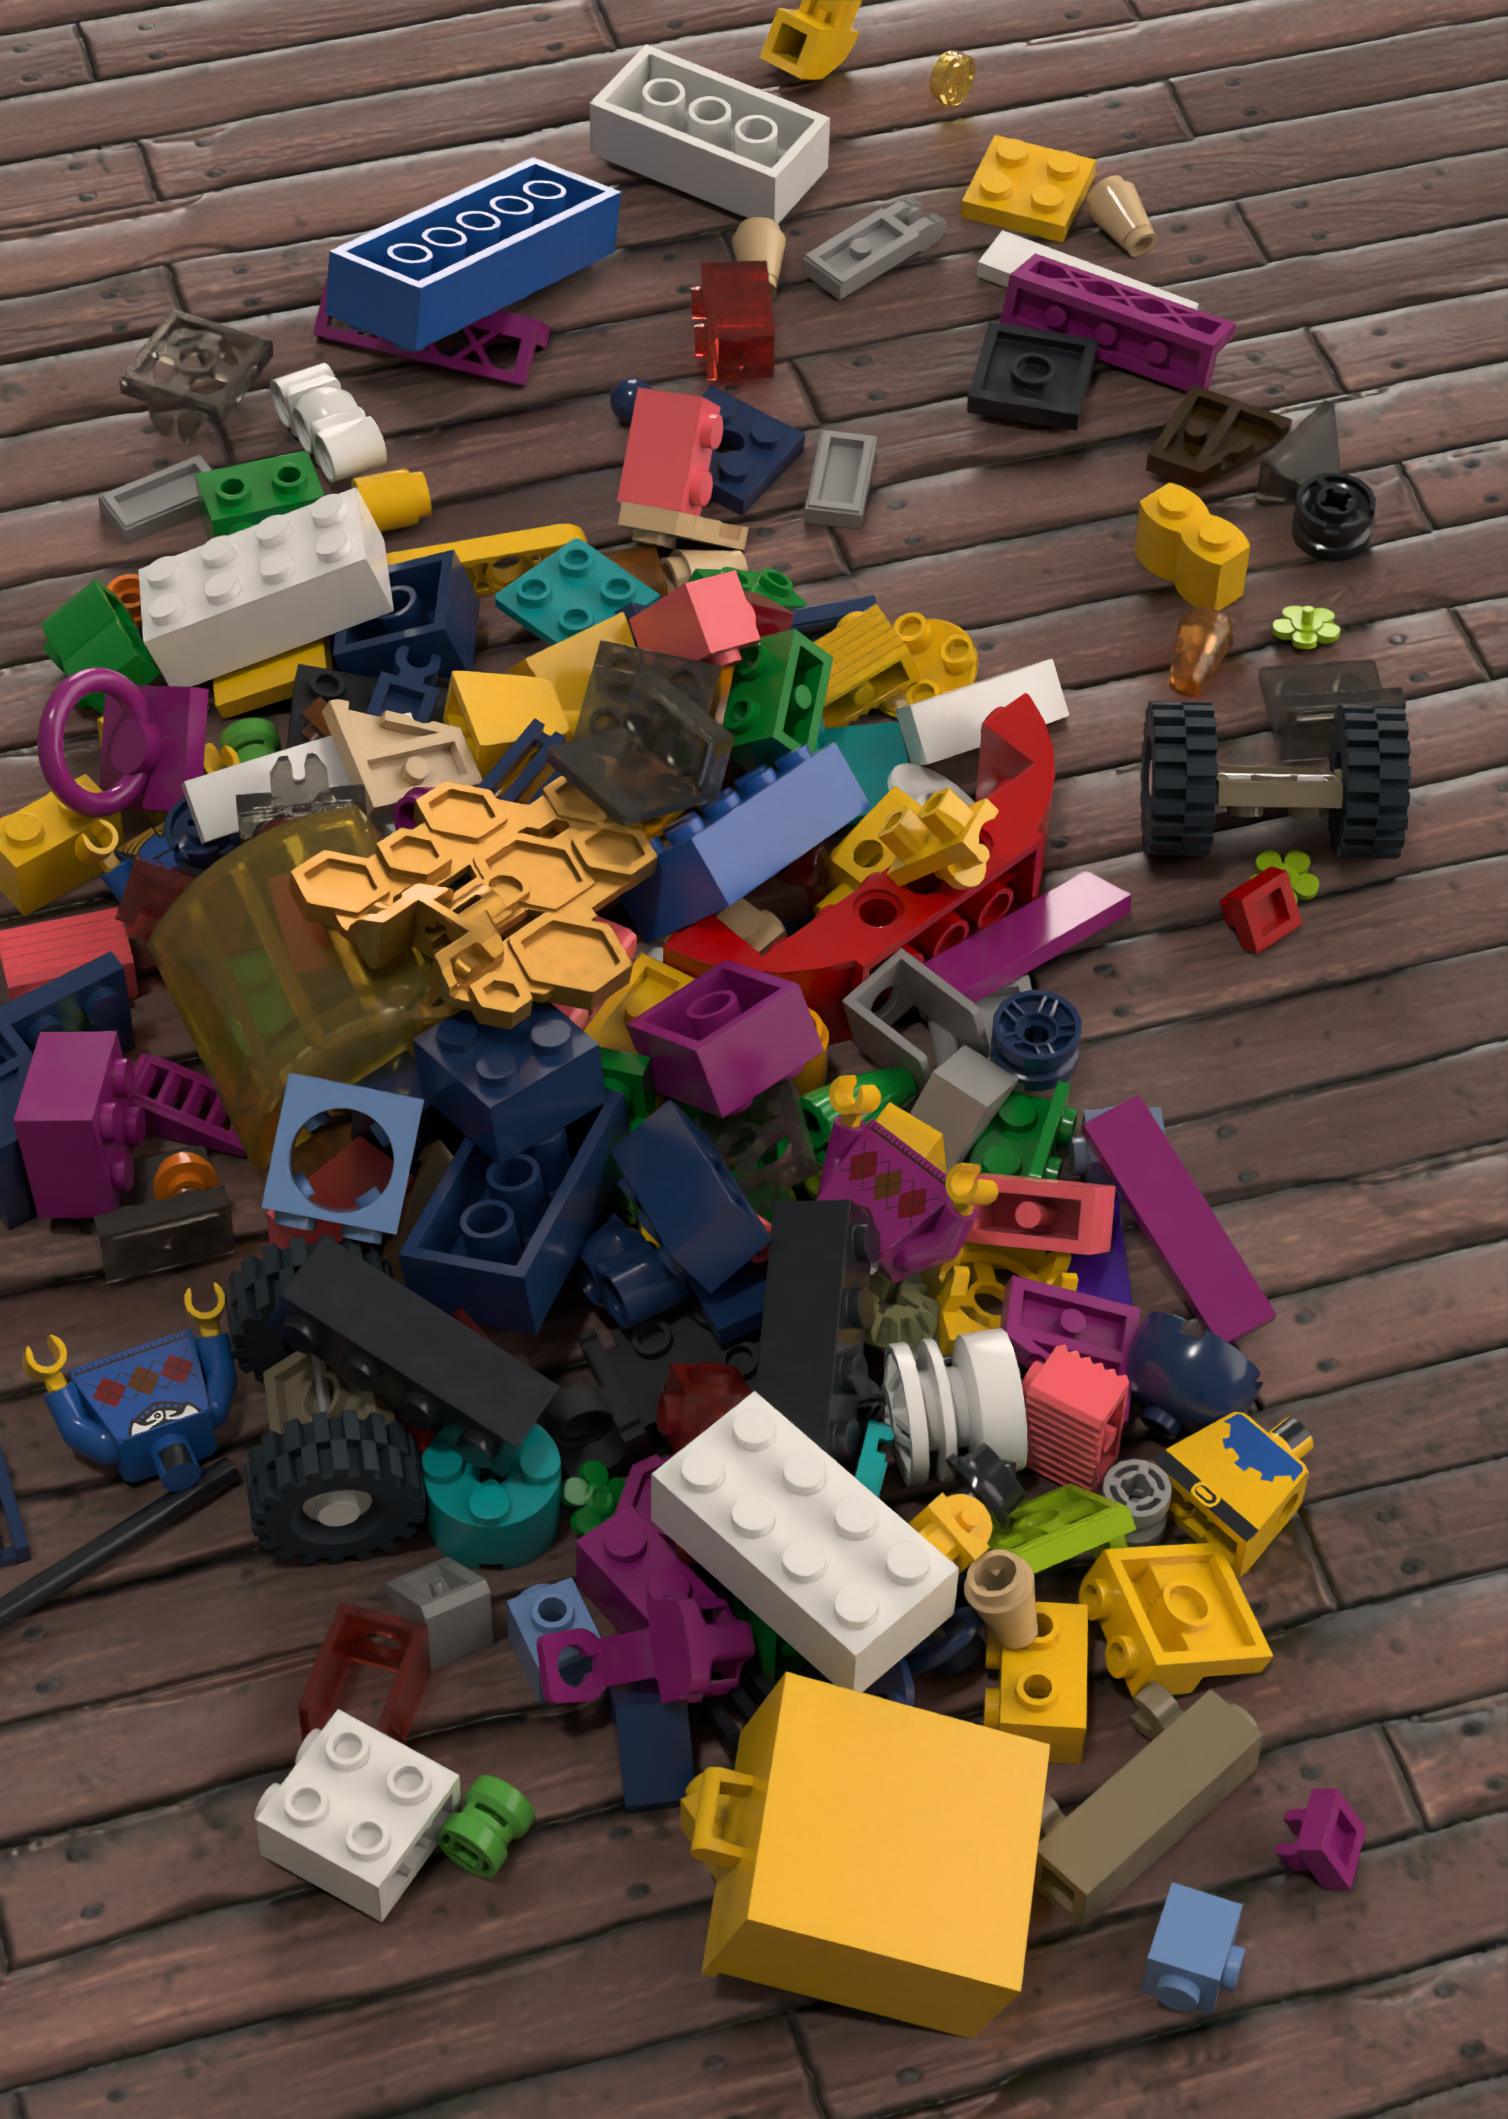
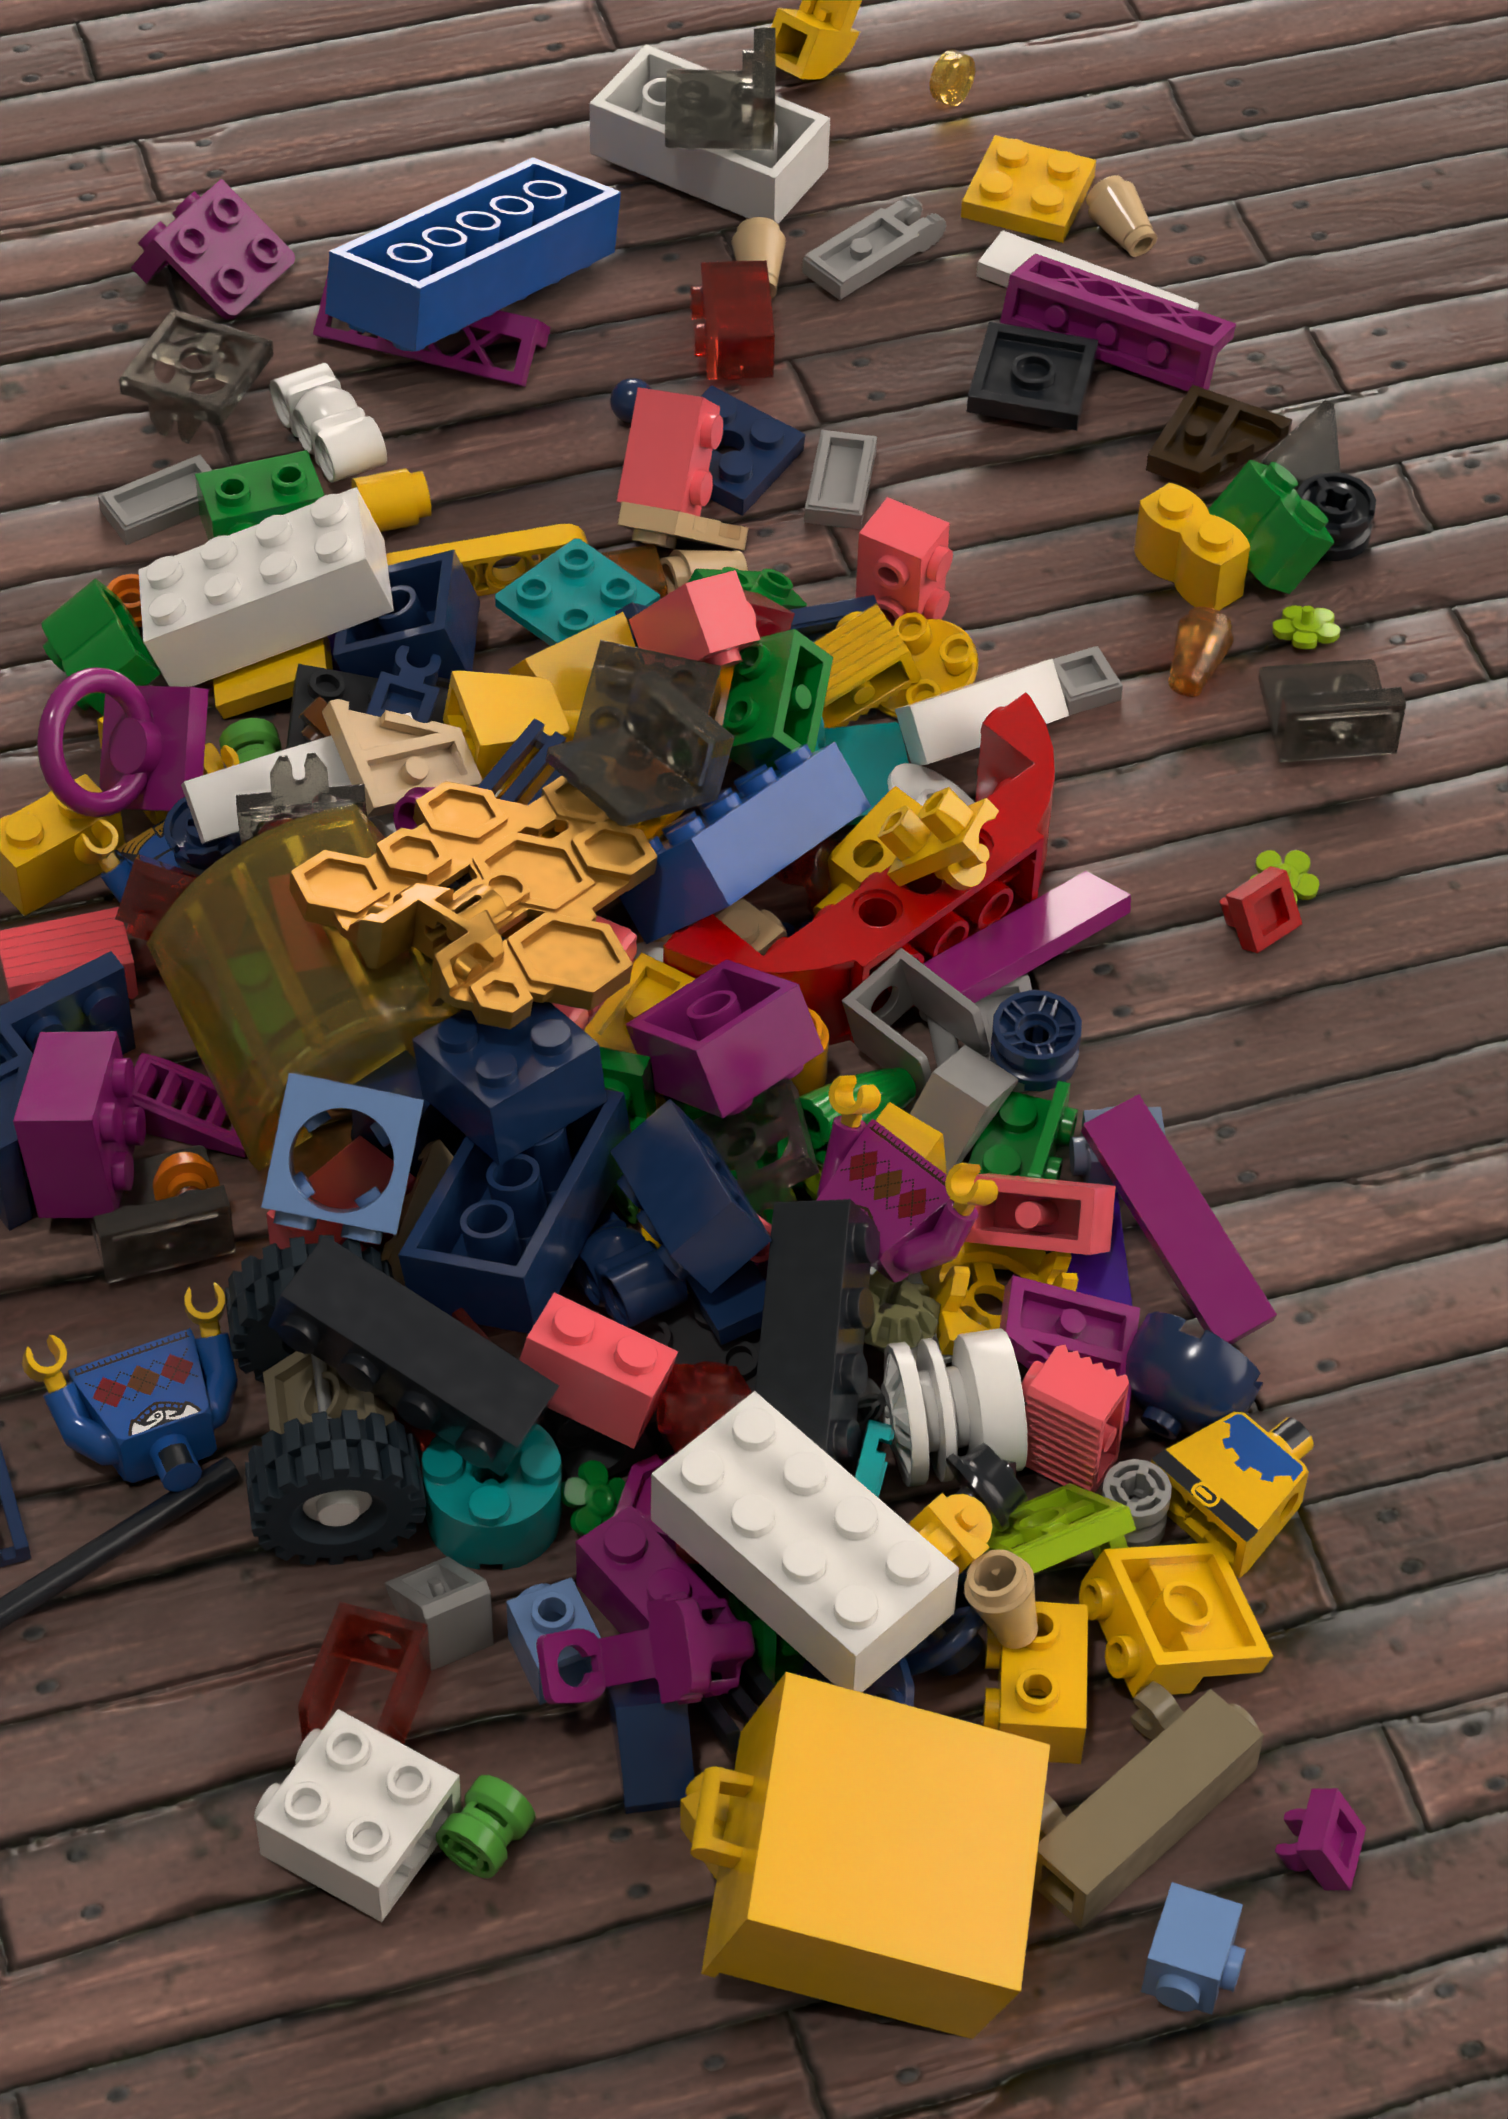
(217, 249): none -> magenta bracket
(602, 1368): none -> coral brick
(725, 105): none -> clear smoke bracket
(904, 561): none -> coral brick
(1087, 680): none -> light grey tile
(1282, 529): none -> green brick
(1361, 789): black plate -> none

